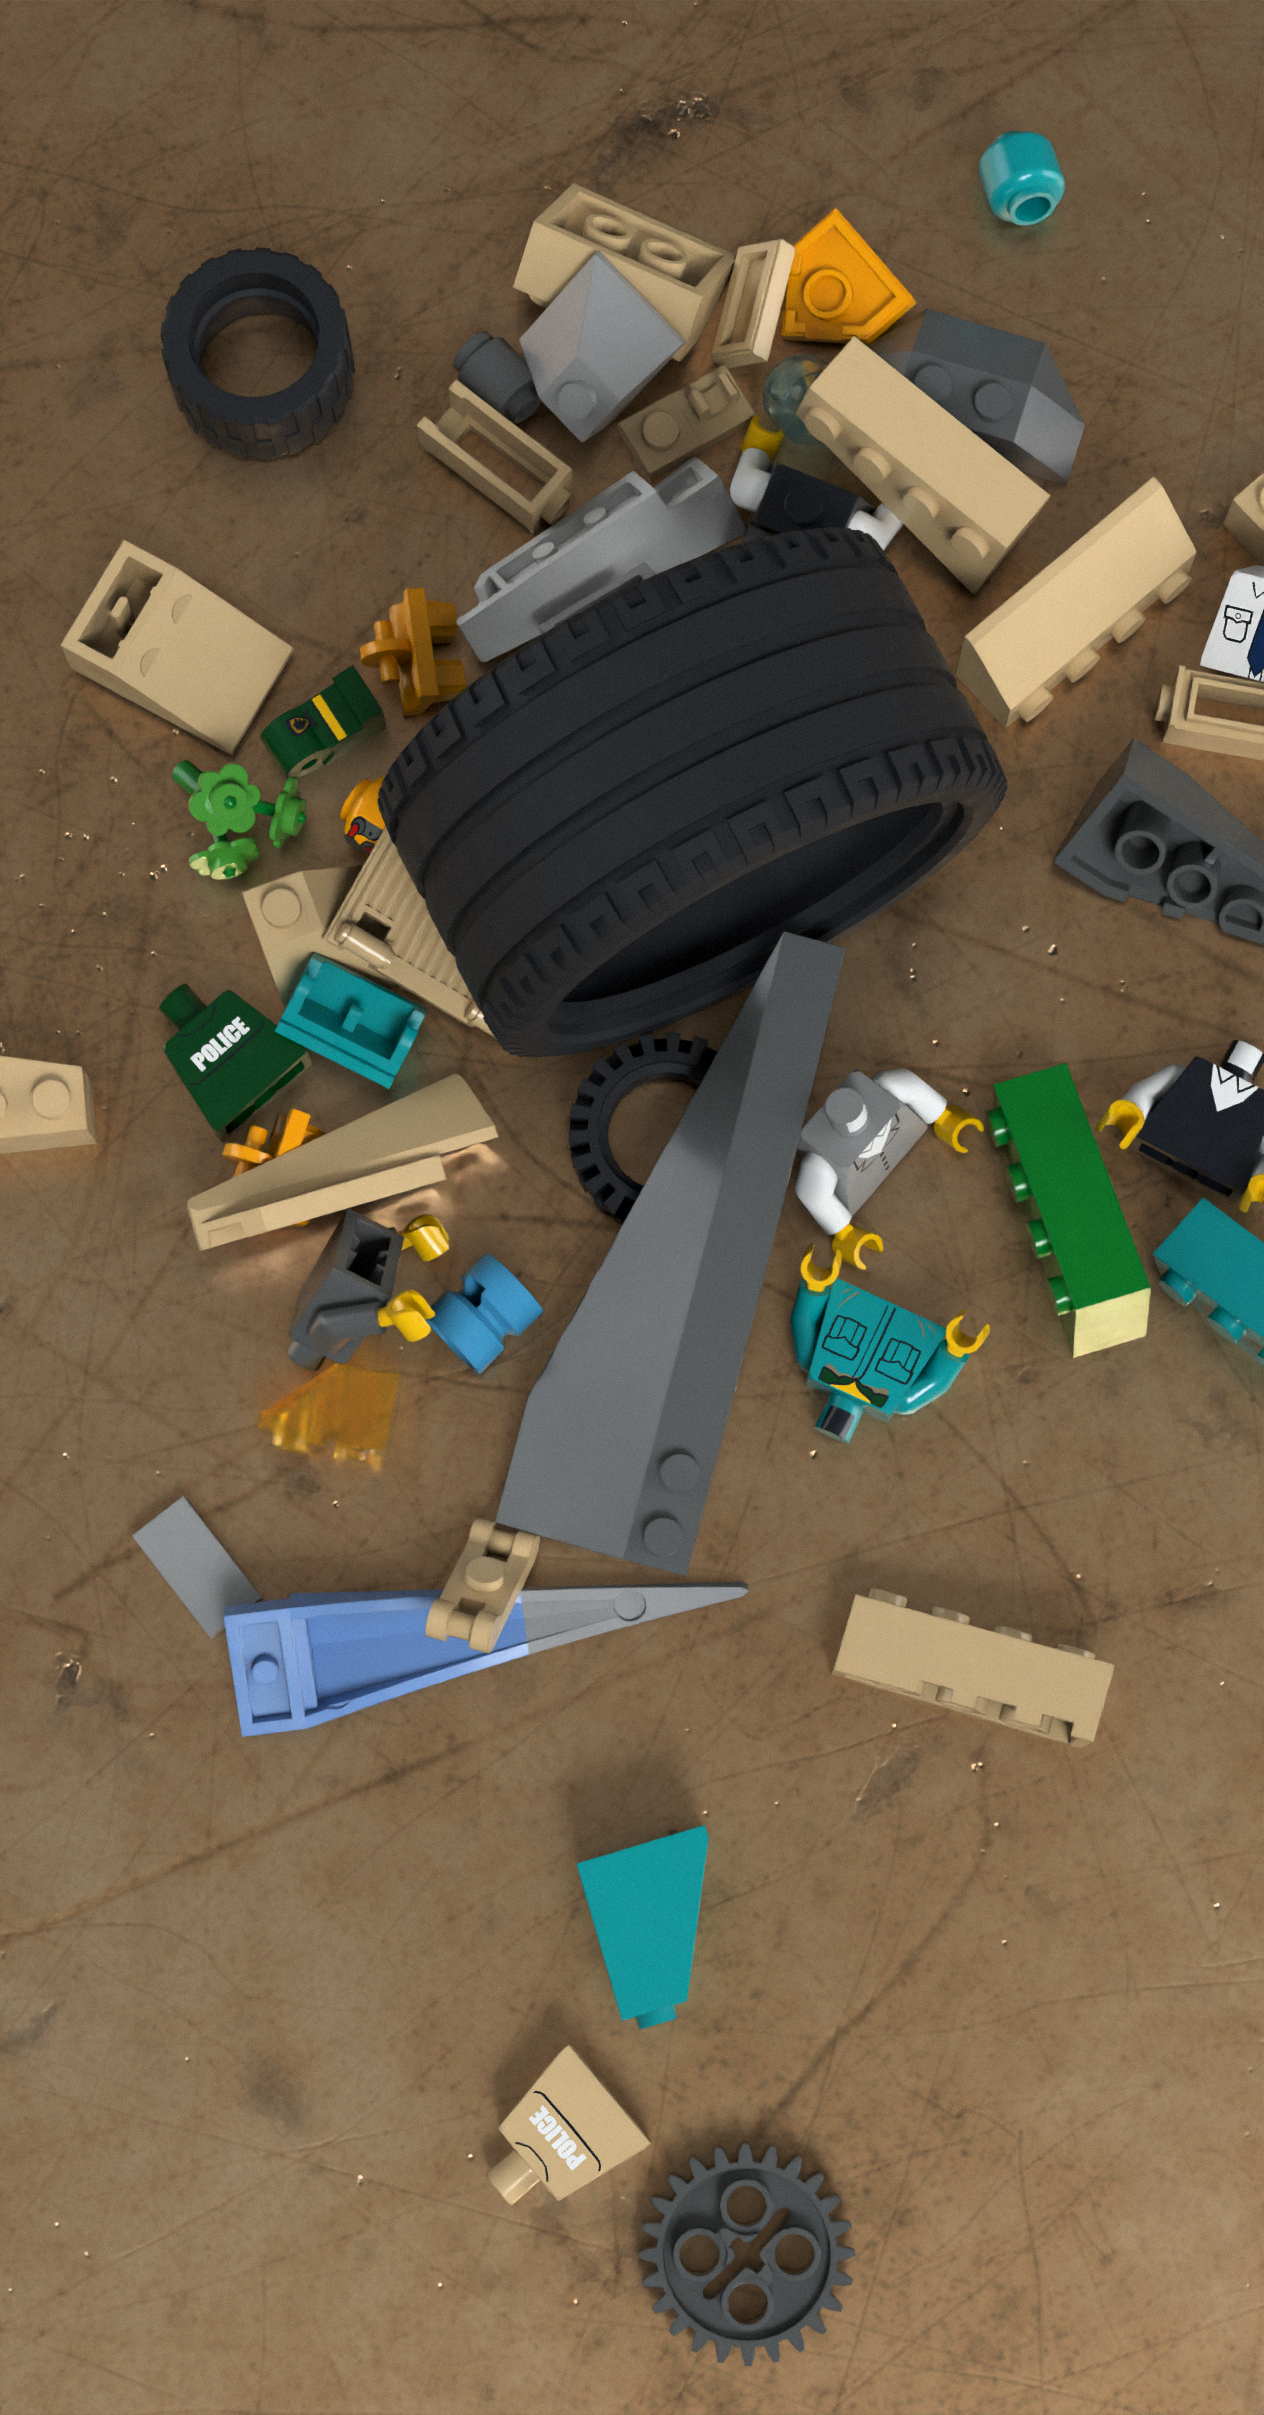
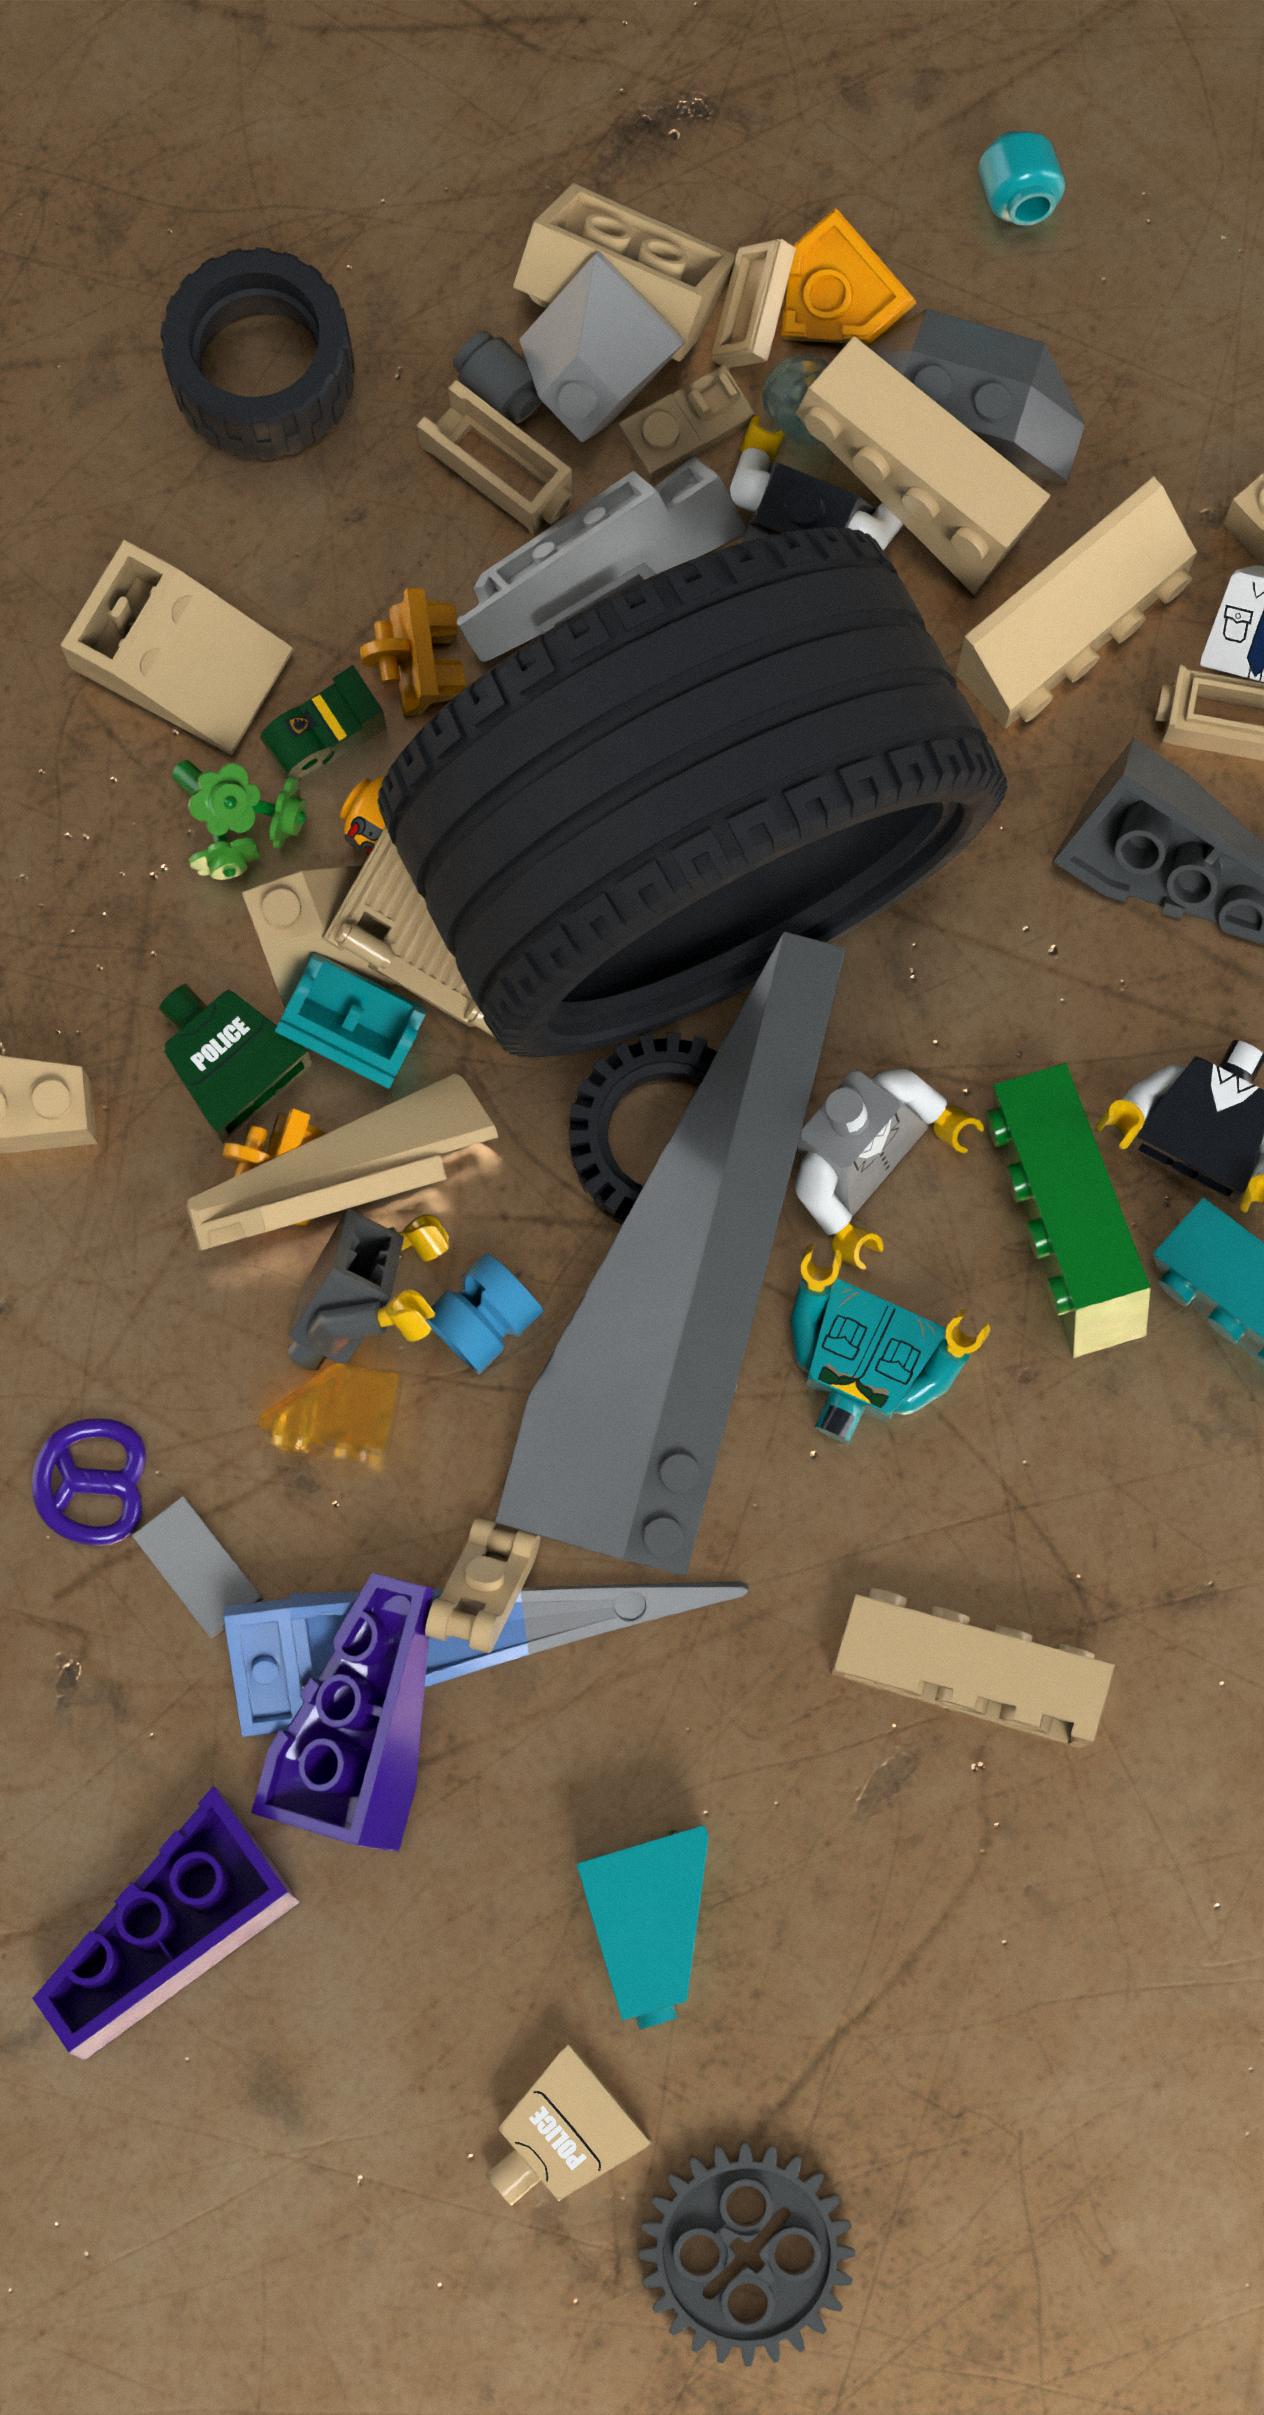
(89, 1481): none -> dark purple piece
(169, 1927): none -> dark purple wedge
(356, 1739): none -> dark purple wedge

